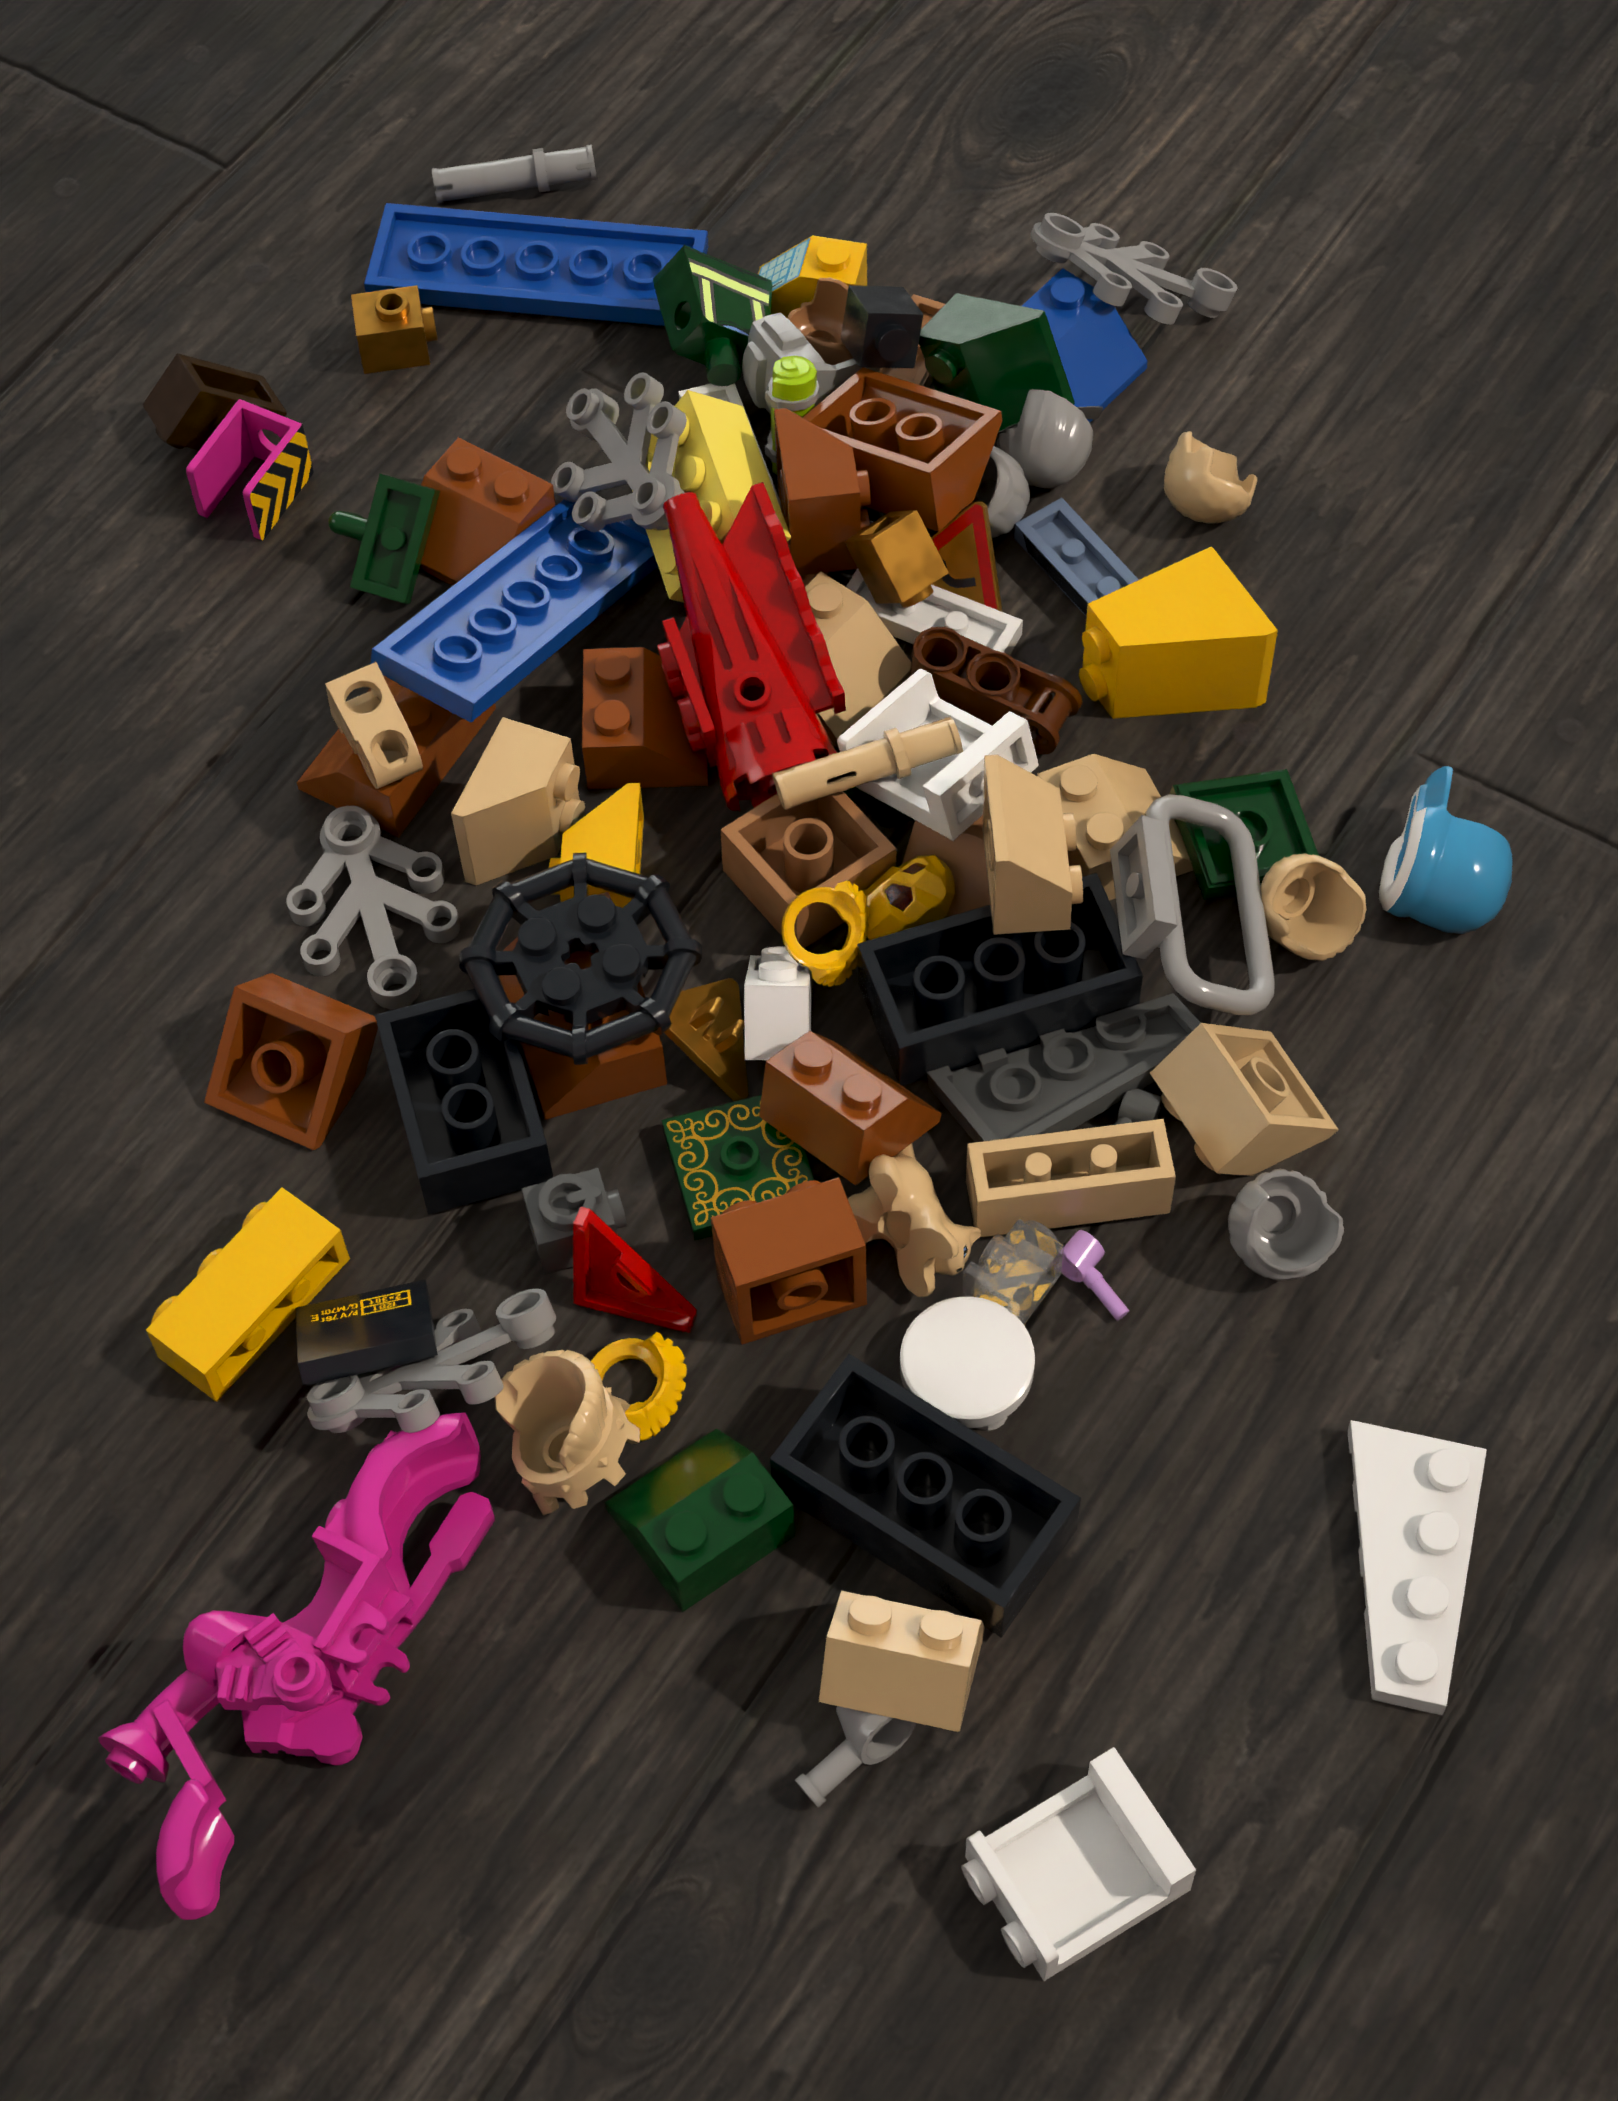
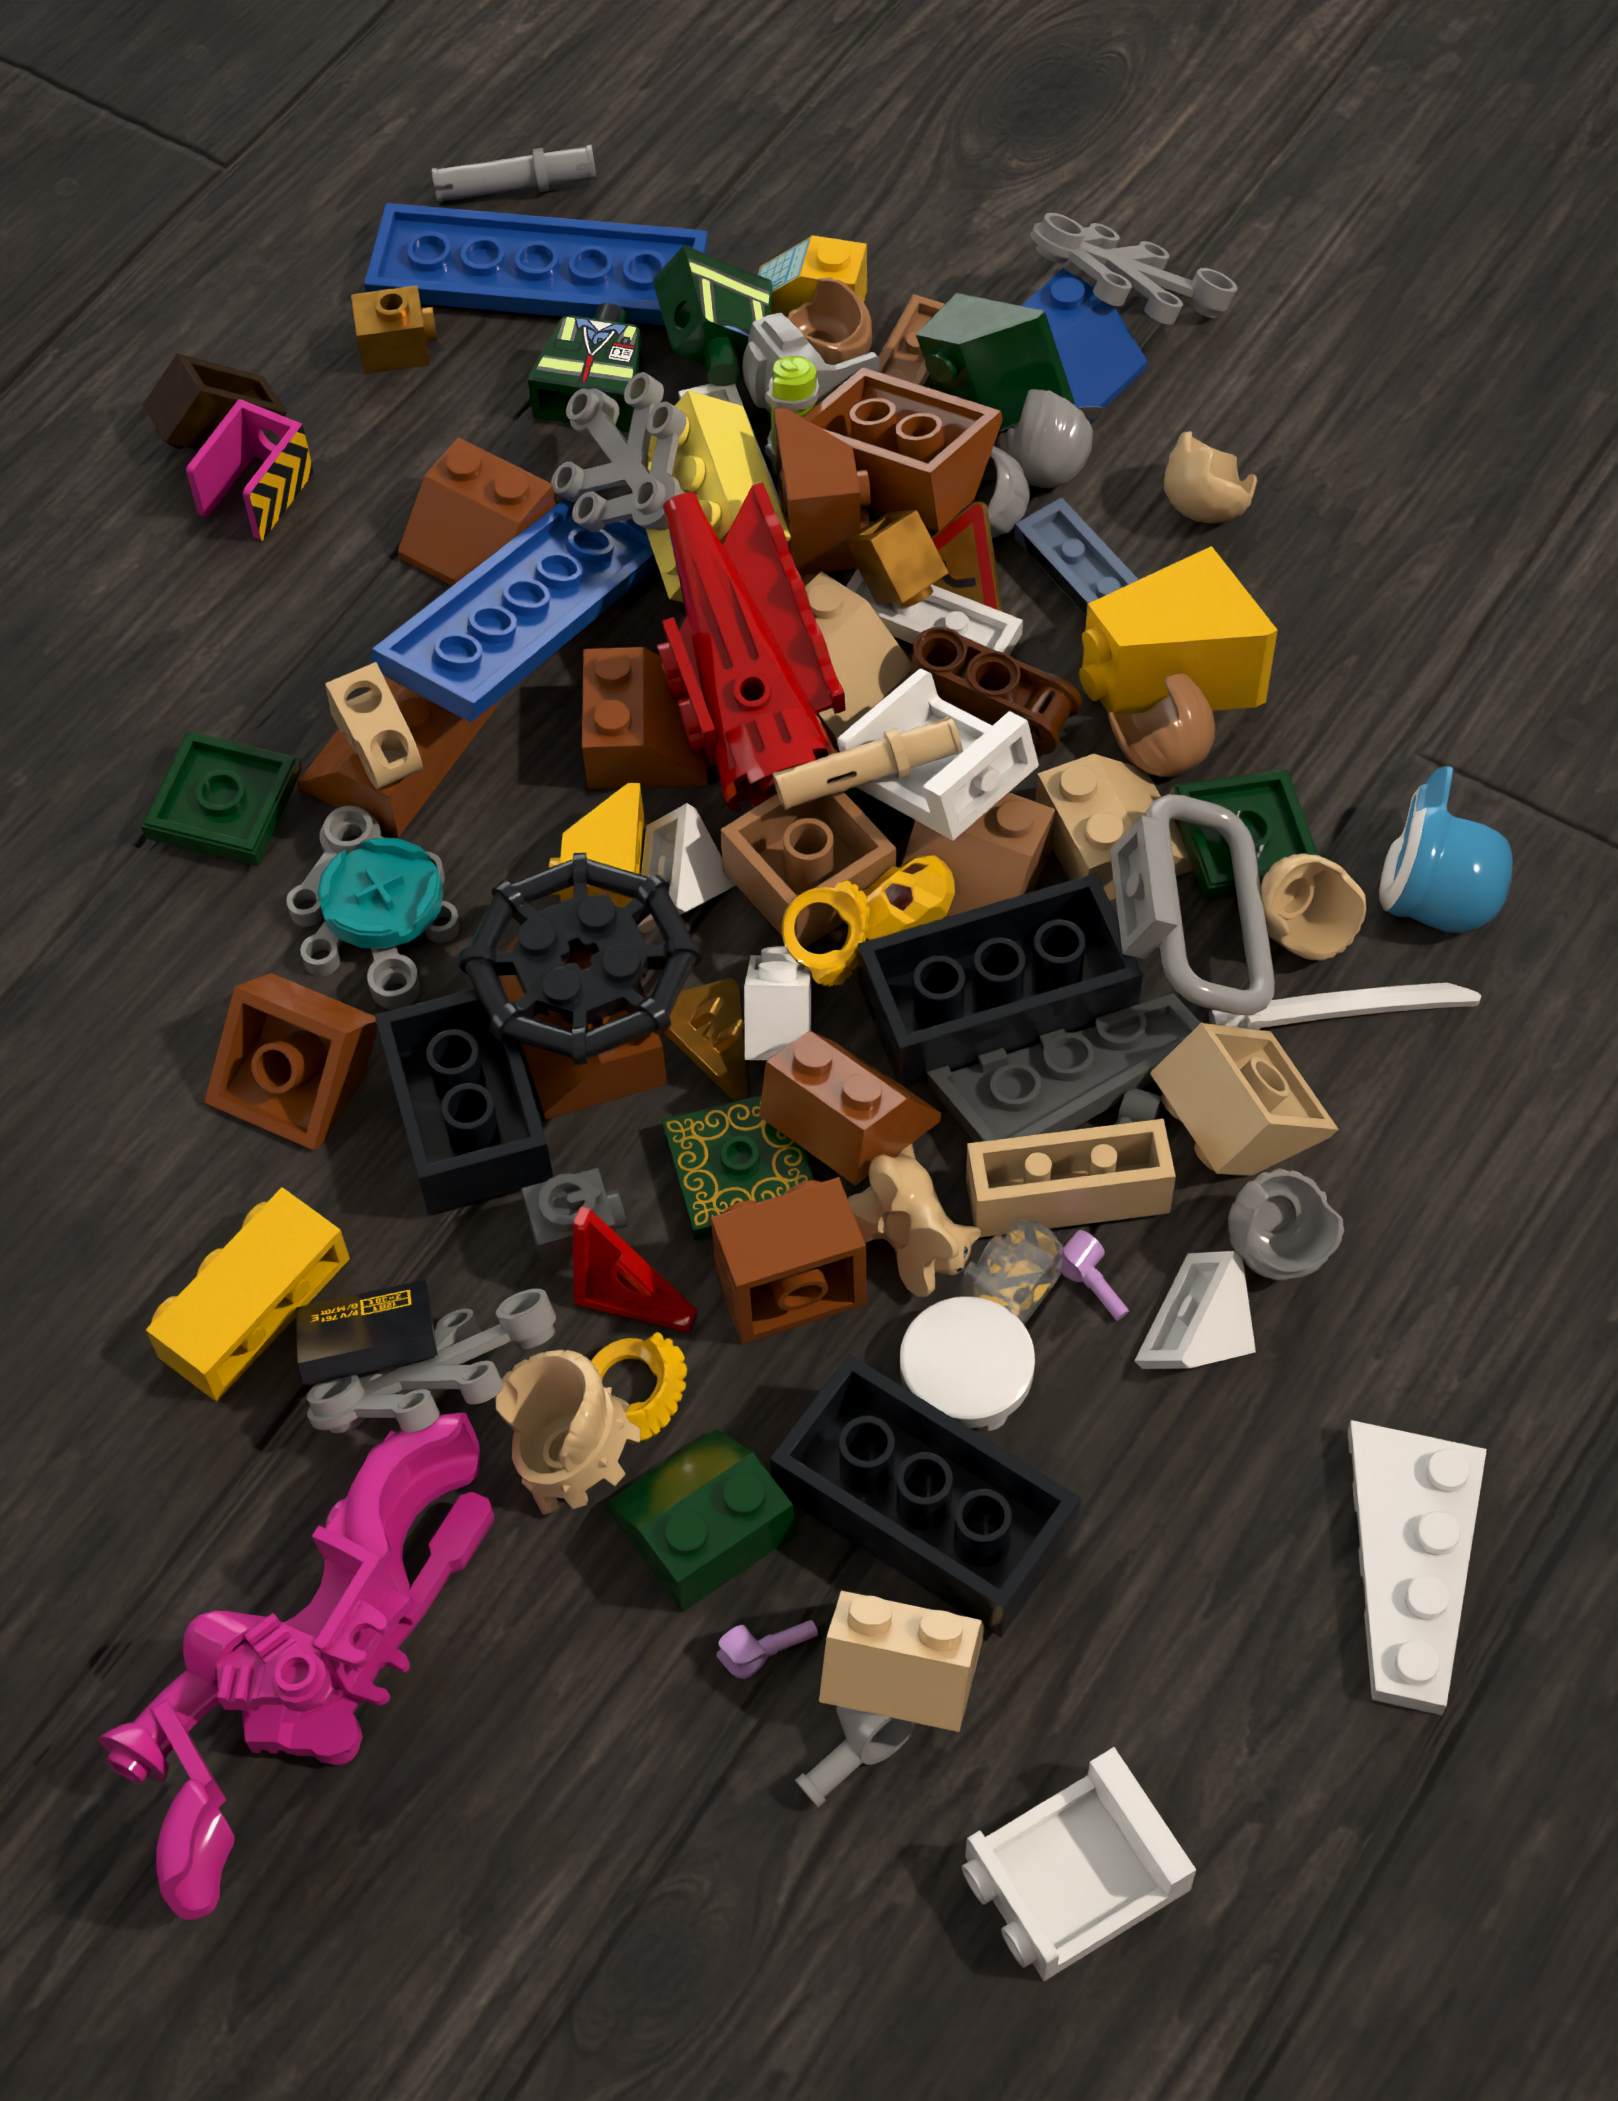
(222, 798): none -> dark green plate
(380, 893): none -> teal tile
(390, 537): dark green plate -> none
(516, 802): tan slope -> none
(587, 355): none -> torso
(686, 857): none -> white slope
(746, 1655): none -> lavender hand
(881, 326): black brick -> none
(1027, 851): tan slope -> none
(1171, 734): none -> medium nougat hair
(1202, 1315): none -> white slope
(1351, 1004): none -> white sword

